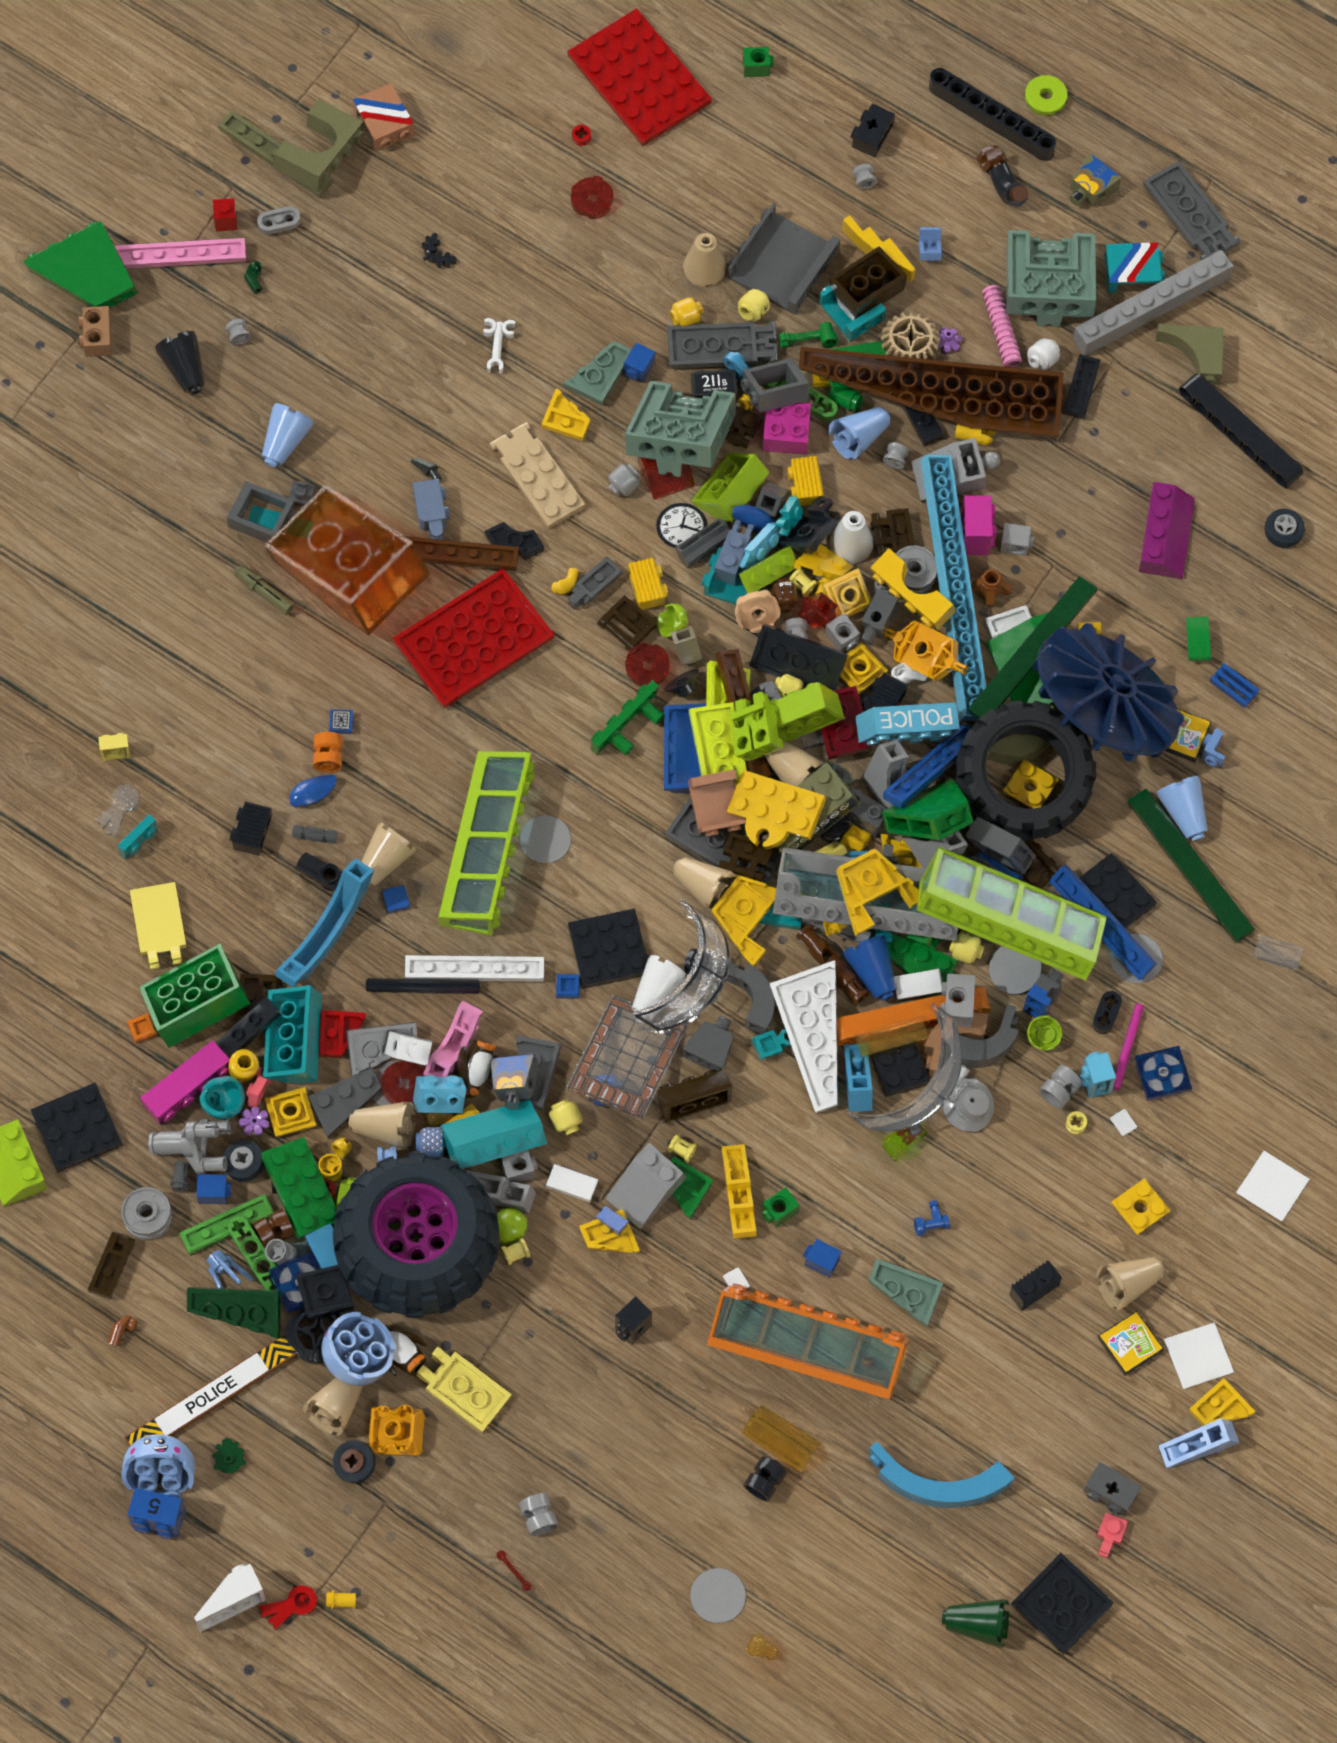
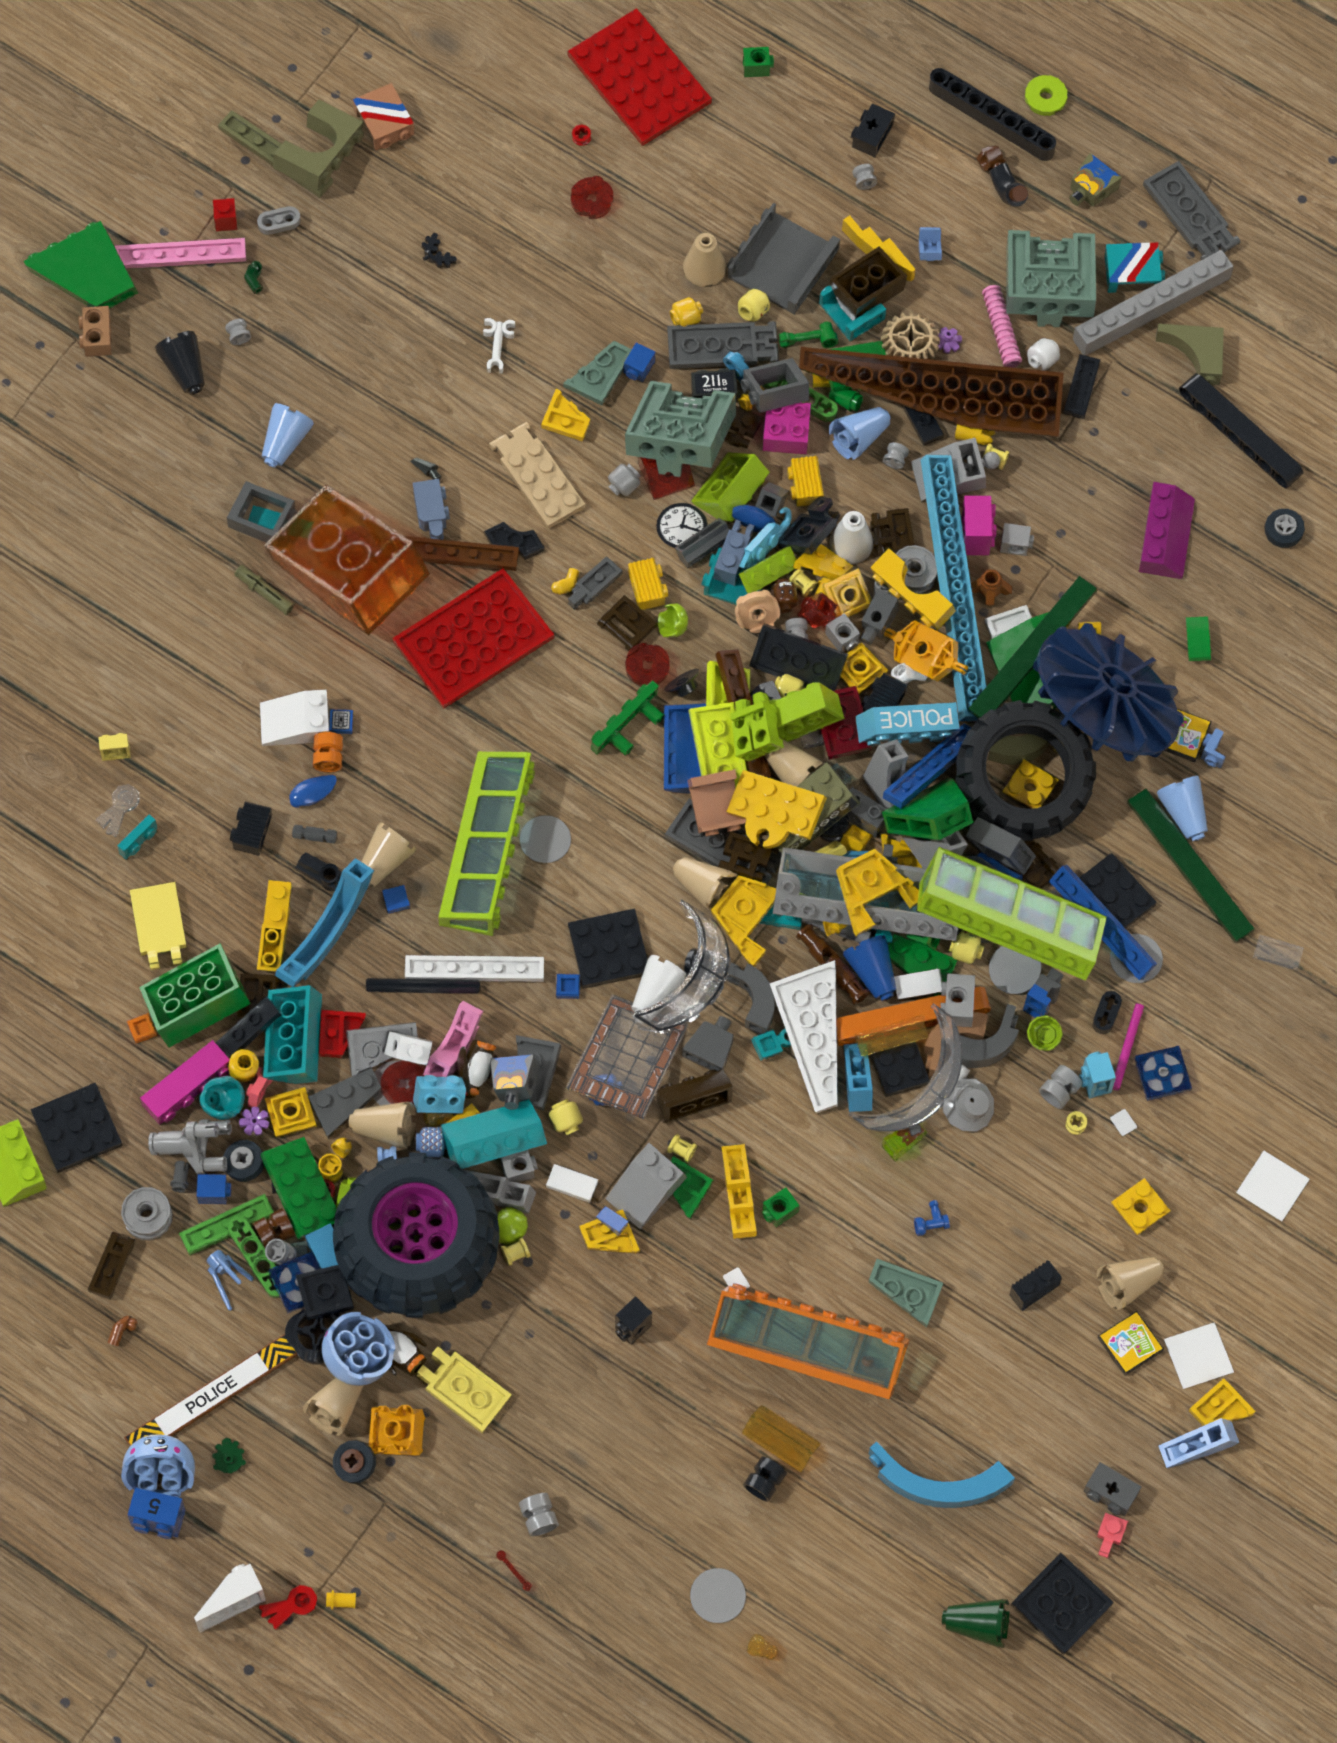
(239, 1307): dark green wing -> none
(274, 926): none -> yellow slope
(294, 718): none -> white slope
(301, 493): dark grey tile -> none
(686, 645): dark tan brick -> none
(791, 514): teal plate -> none
(822, 1257): blue brick -> none
(1003, 455): none -> light yellow bush
(1239, 679): blue tile -> none

